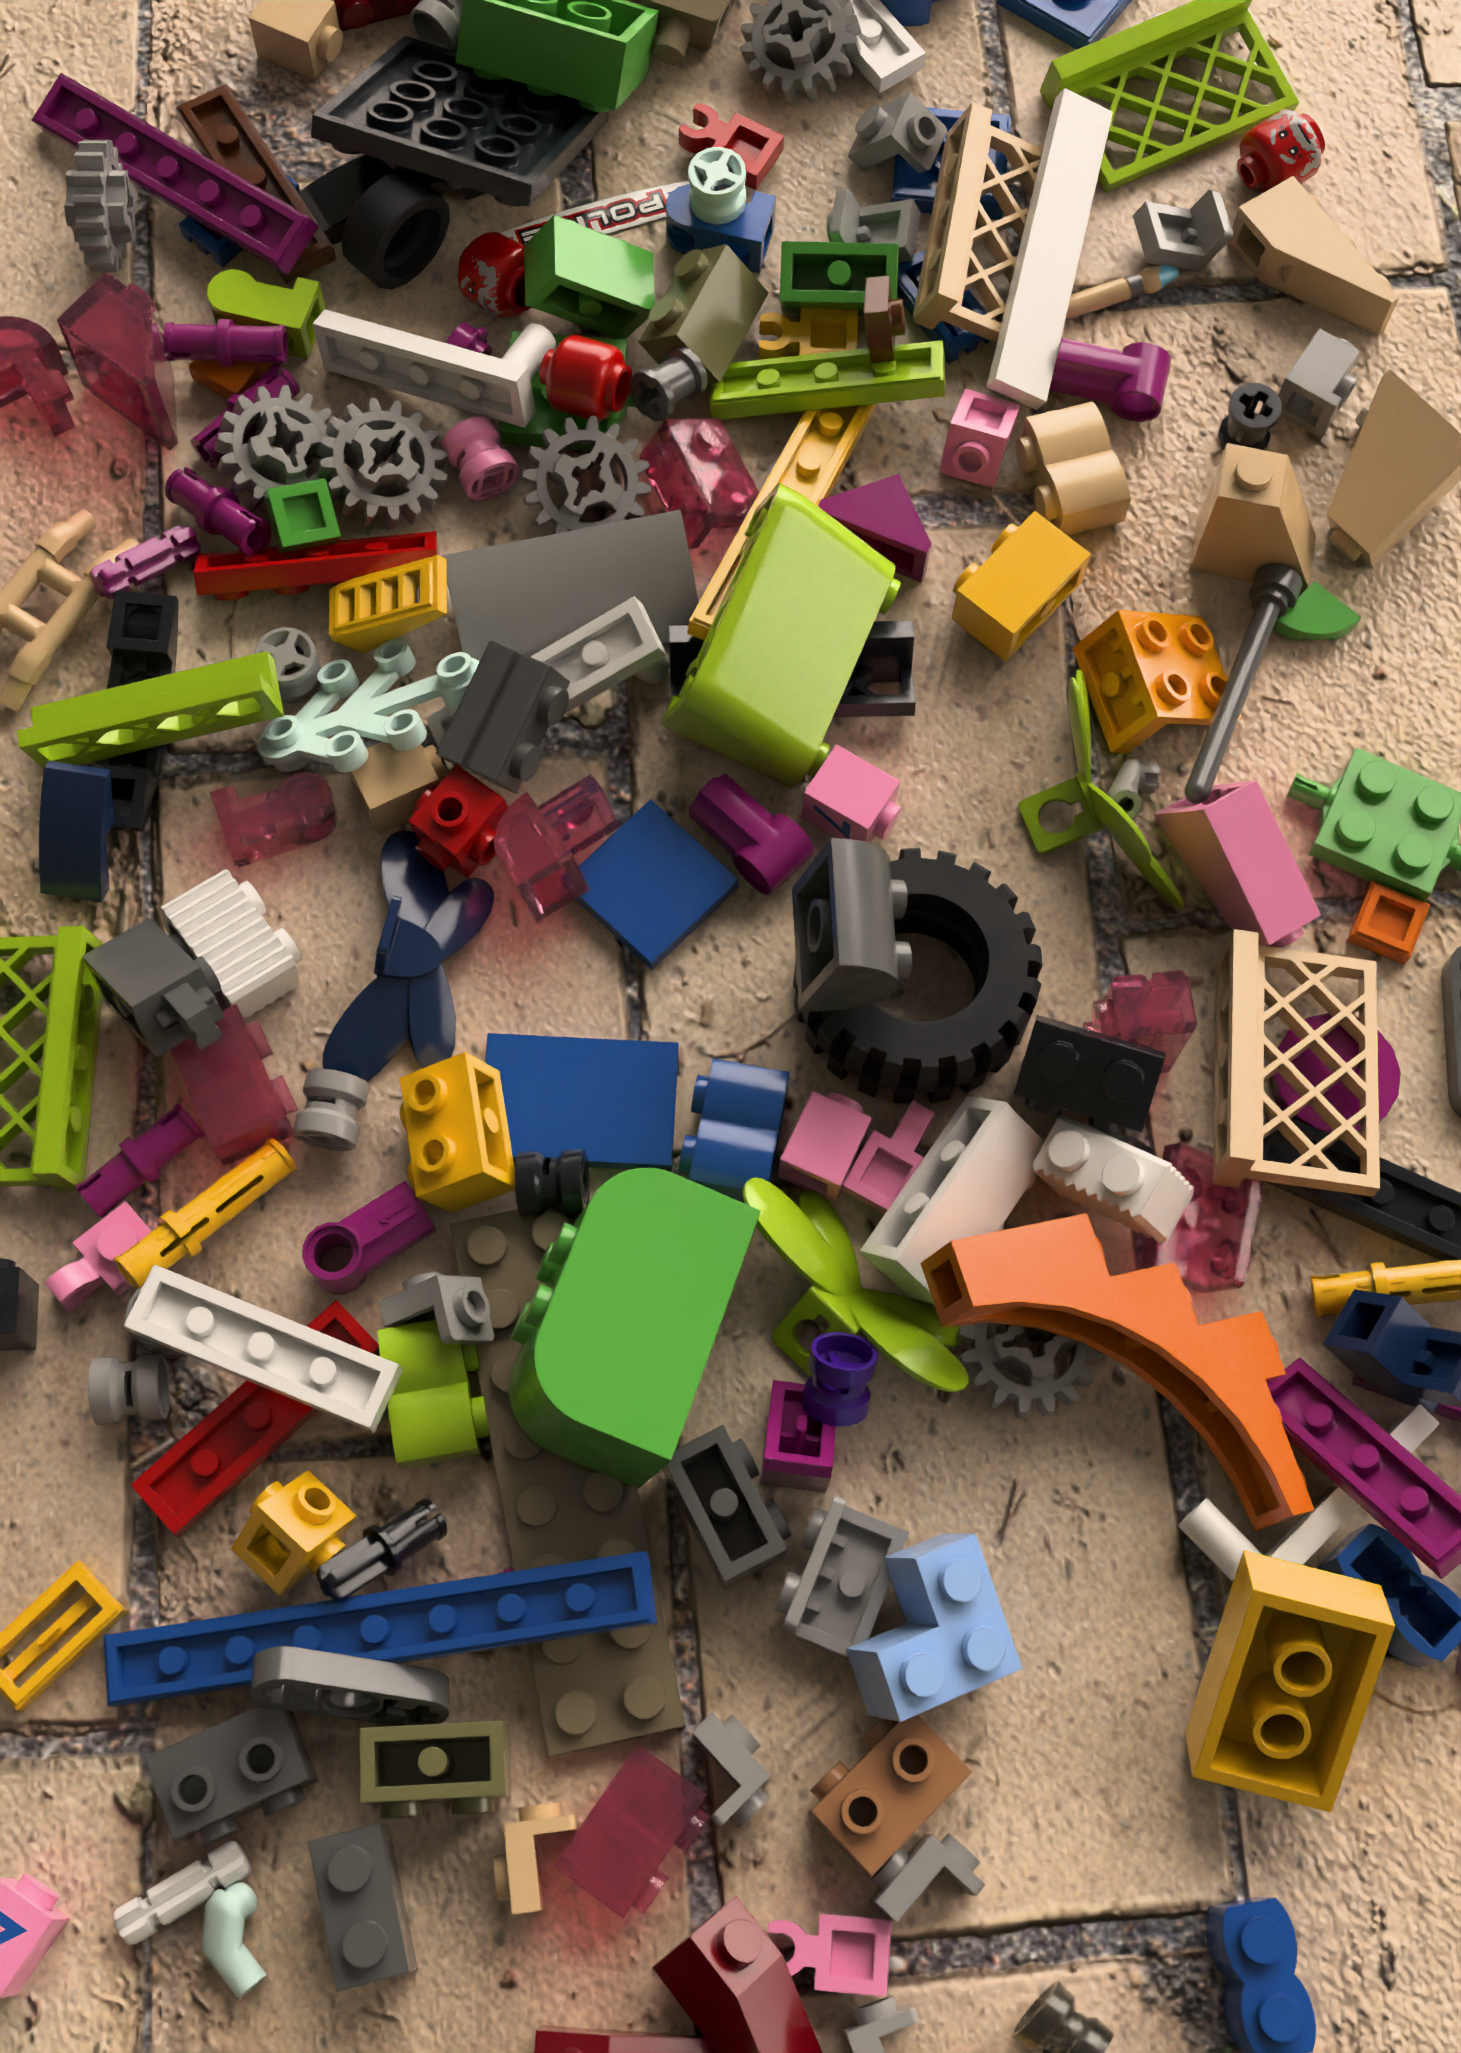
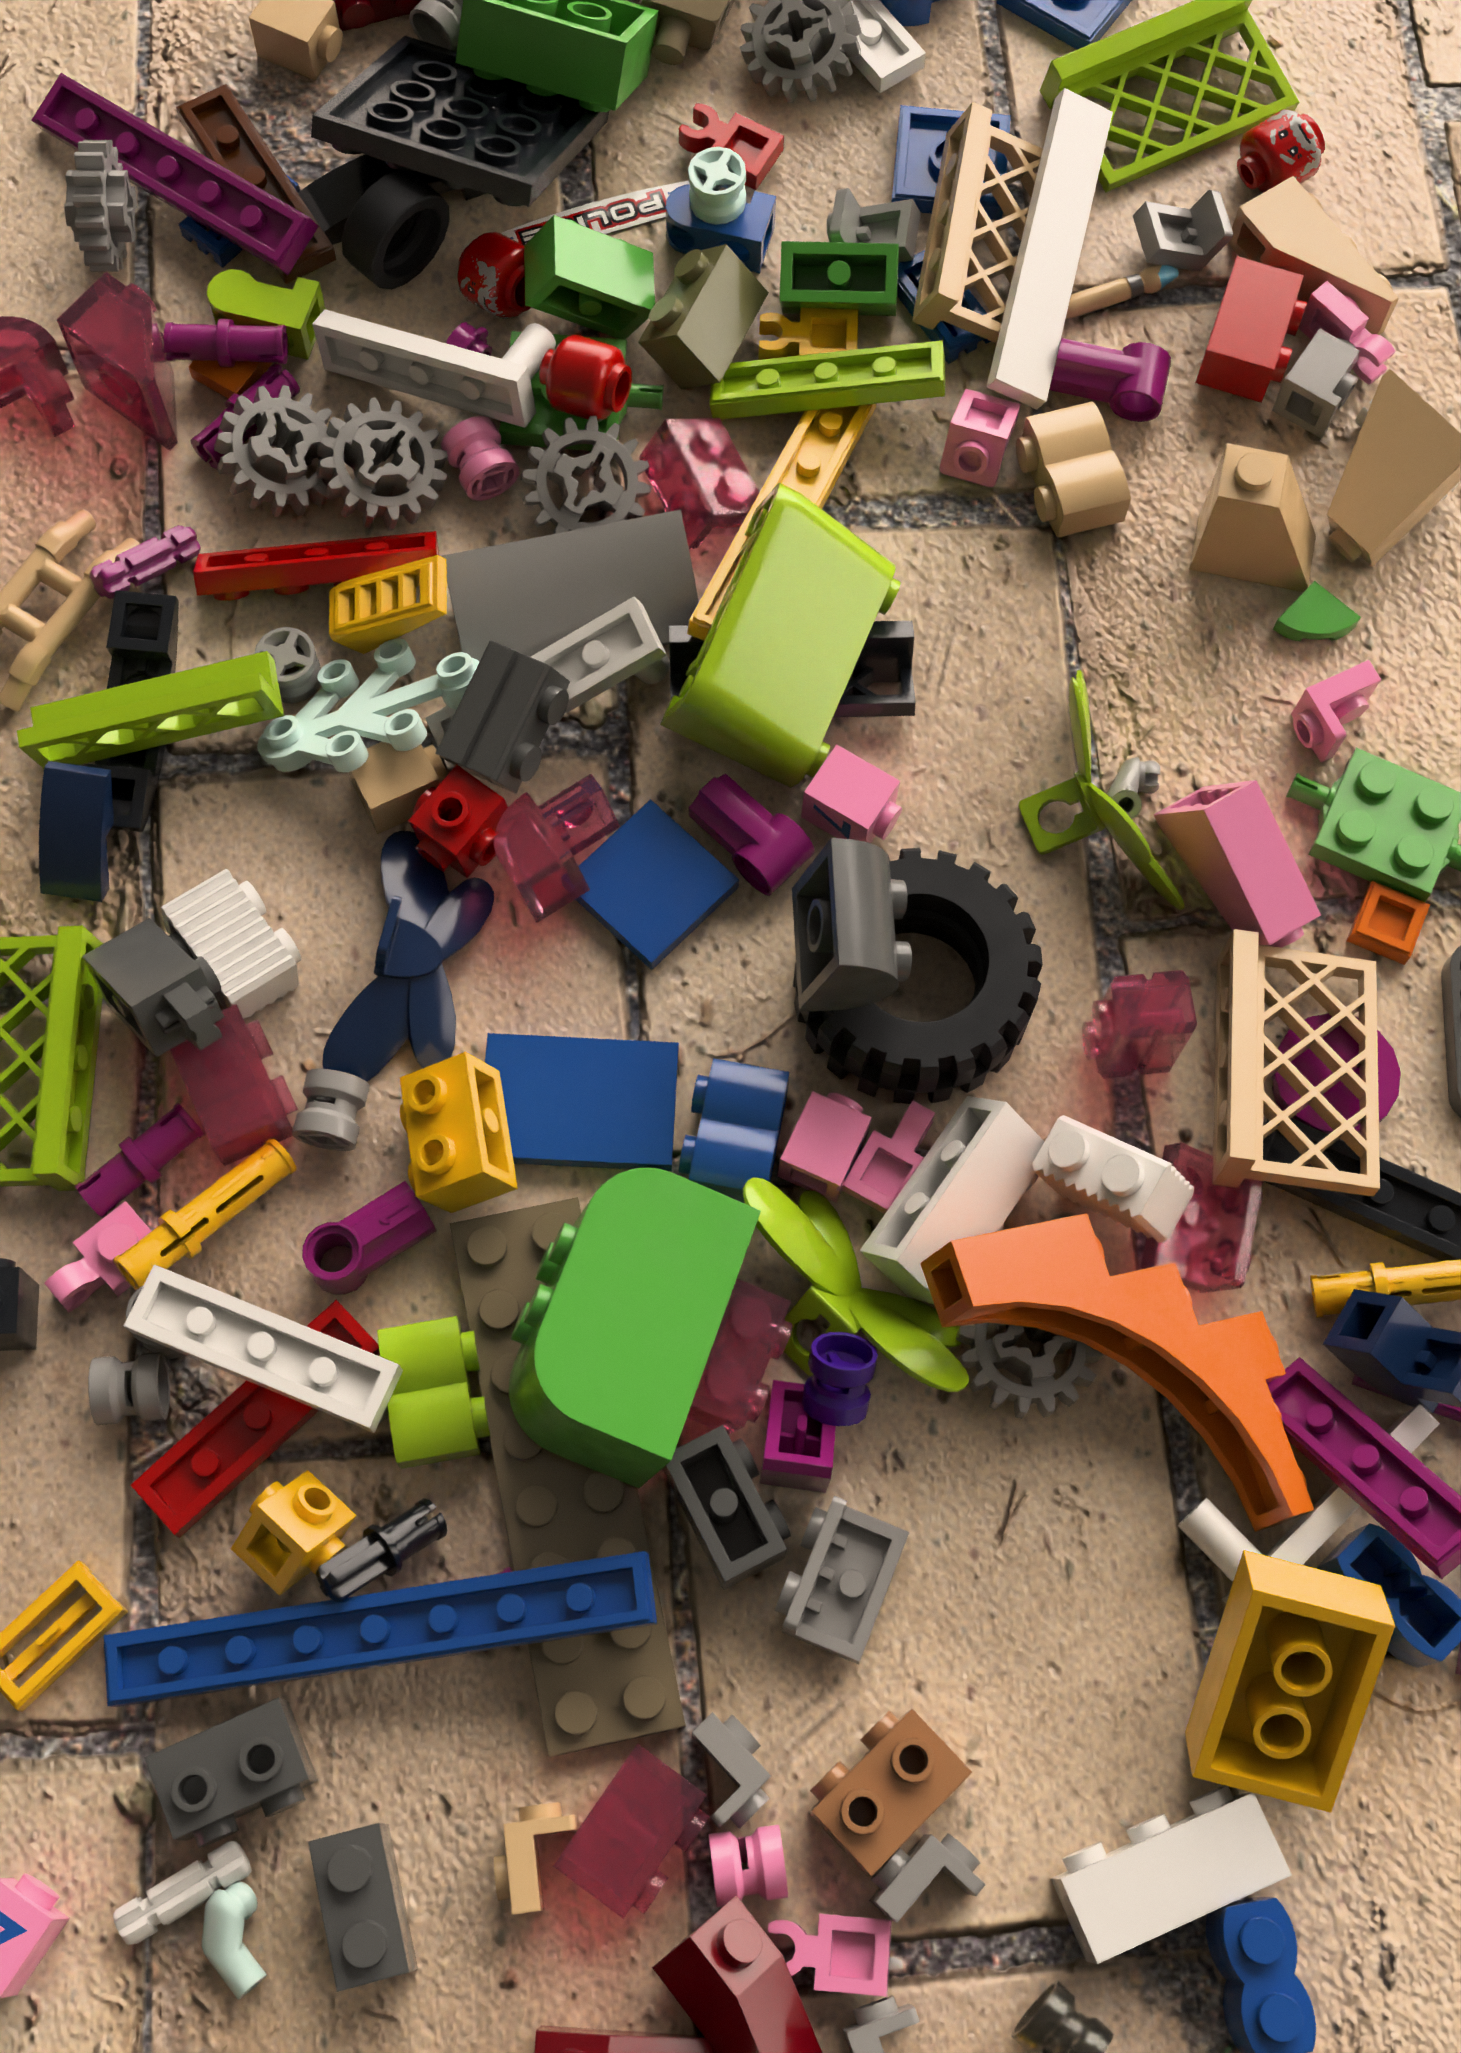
(218, 511): magenta pin -> none
(277, 819): clear pink leg -> none
(302, 515): bright green tile -> none
(349, 1687): dark grey beam -> none
(435, 1764): olive brick -> none
(452, 1301): light grey bracket -> none
(552, 1182): black wheel -> none
(676, 378): dark grey bush -> none
(745, 1341): none -> clear pink brick
(764, 1861): none -> bright pink wheel
(882, 318): reddish brown plate -> none
(886, 521): magenta slope -> none
(898, 128): light grey bracket -> none
(951, 1633): light blue brick -> none
(1018, 585): yellow brick -> none
(1088, 1076): black bracket -> none
(1150, 674): light orange bracket -> none
(1168, 1873): none -> white brick
(1242, 416): black bush -> none
(1250, 330): none -> brick
(1271, 594): dark grey piece -> none
(1330, 705): none -> bright pink bracket
(1344, 319): none -> bright pink plate

